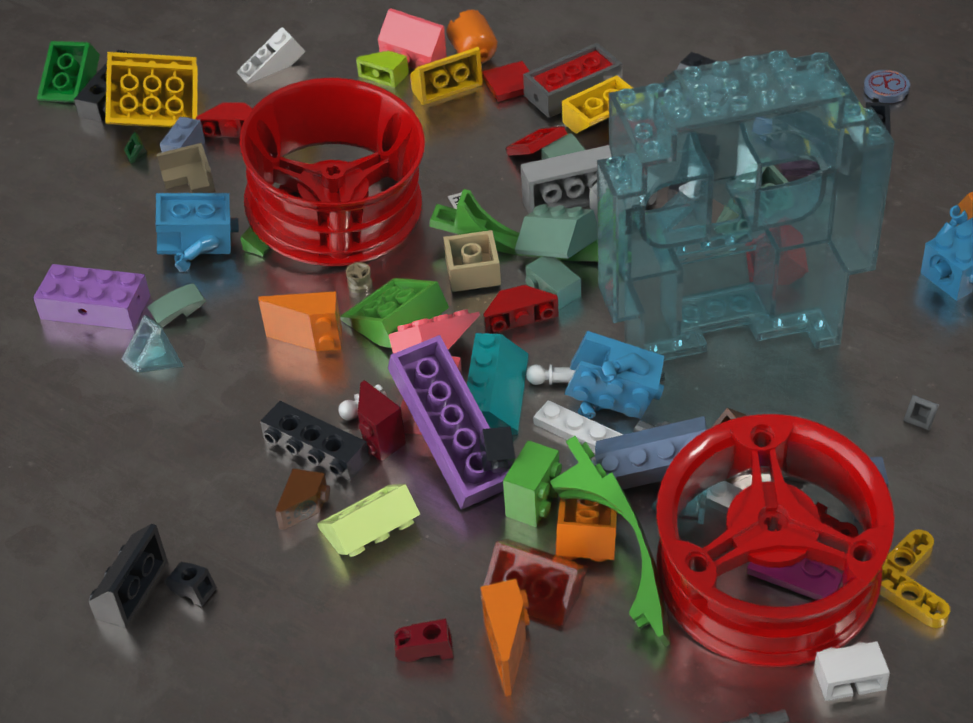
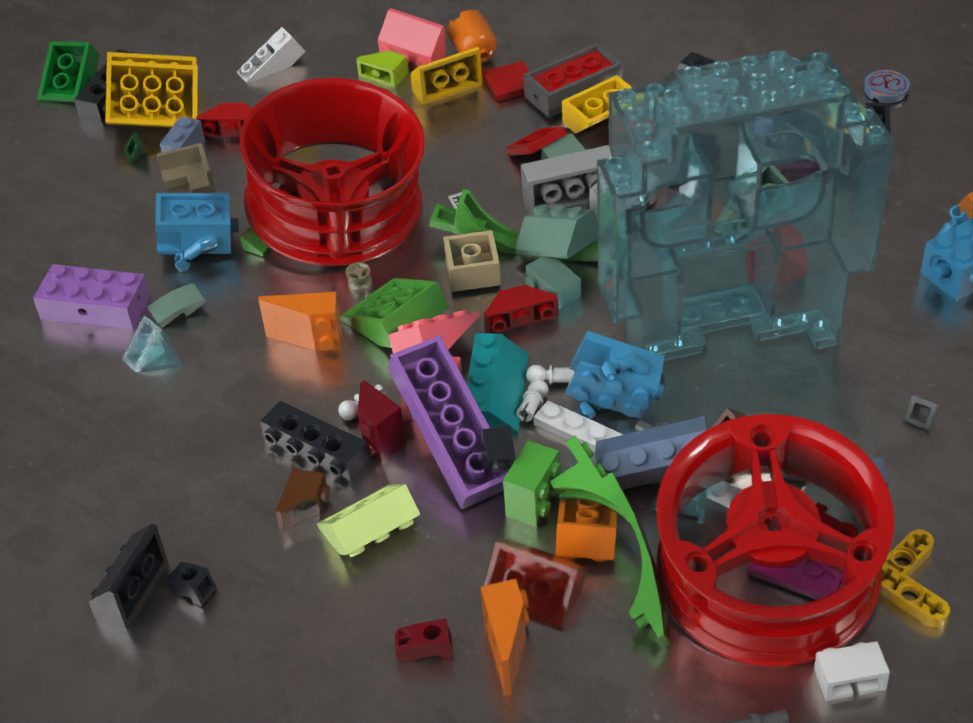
(532, 399): none -> white pin

